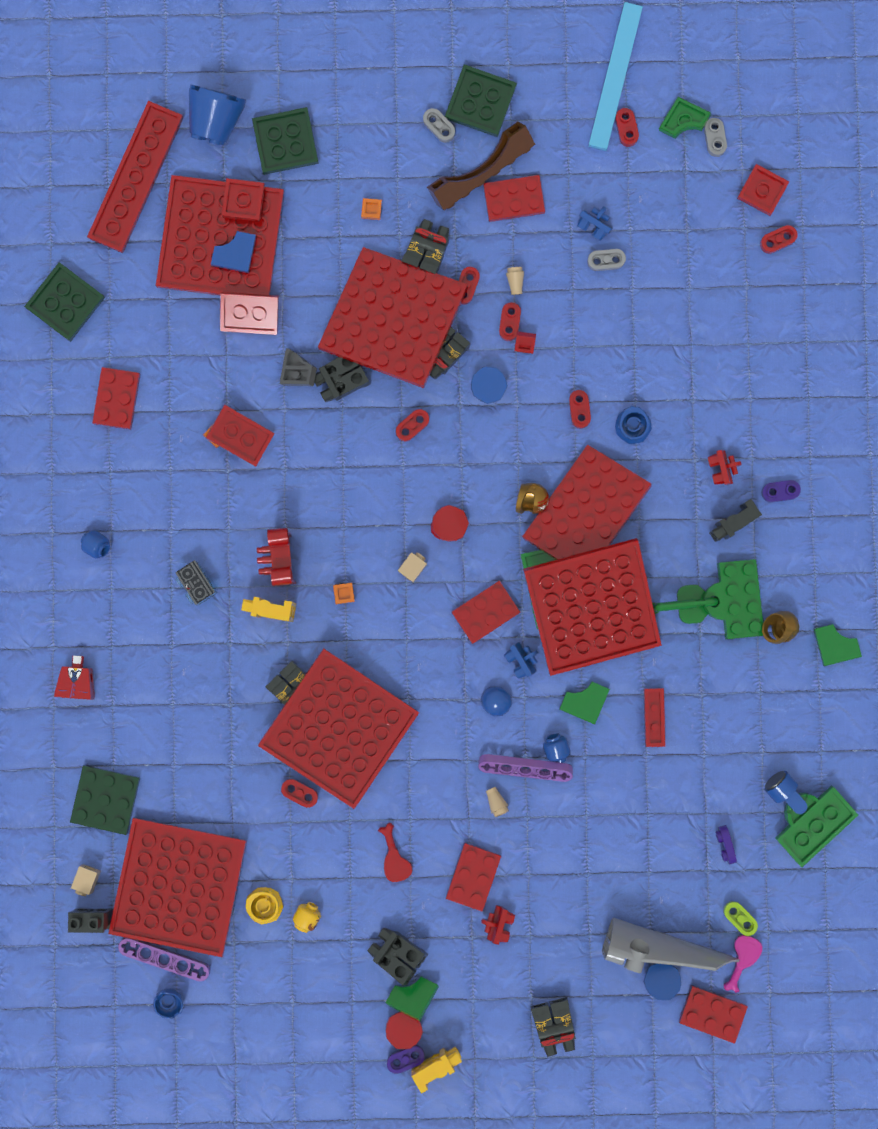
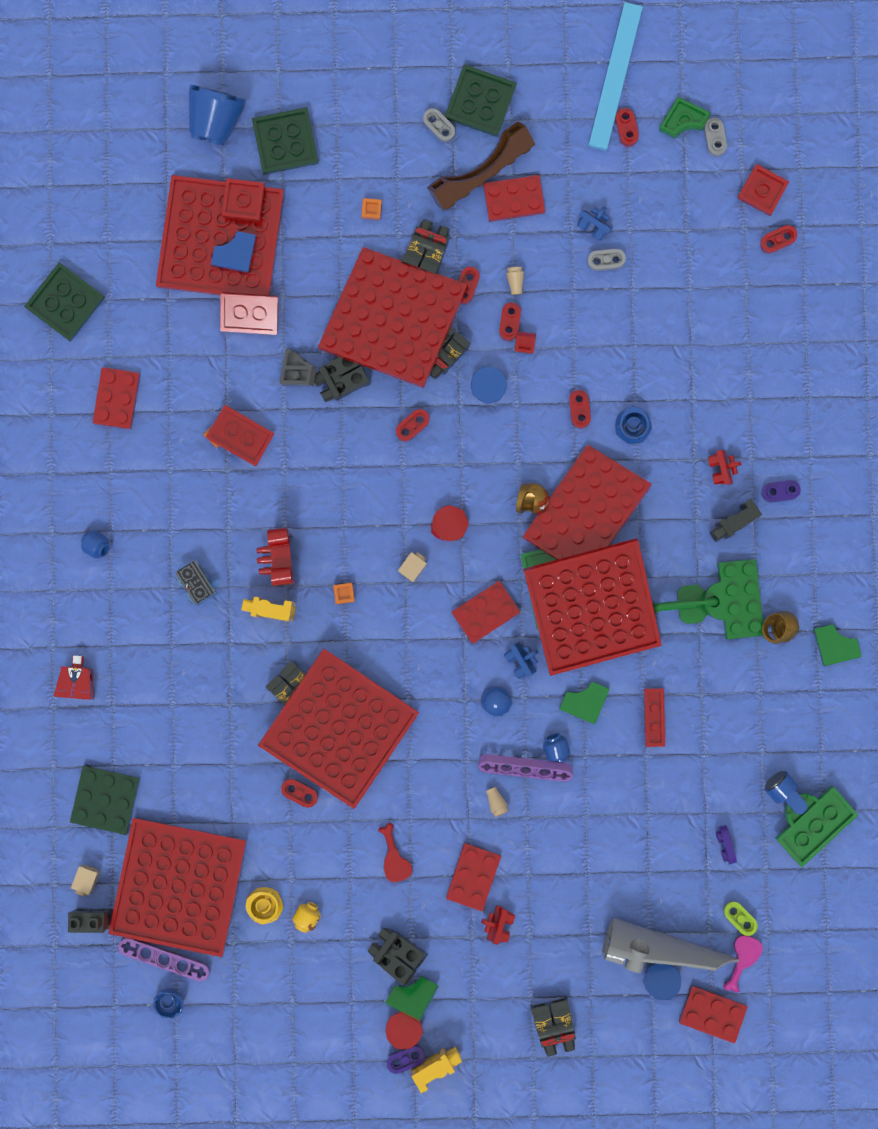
(135, 177): red plate -> none

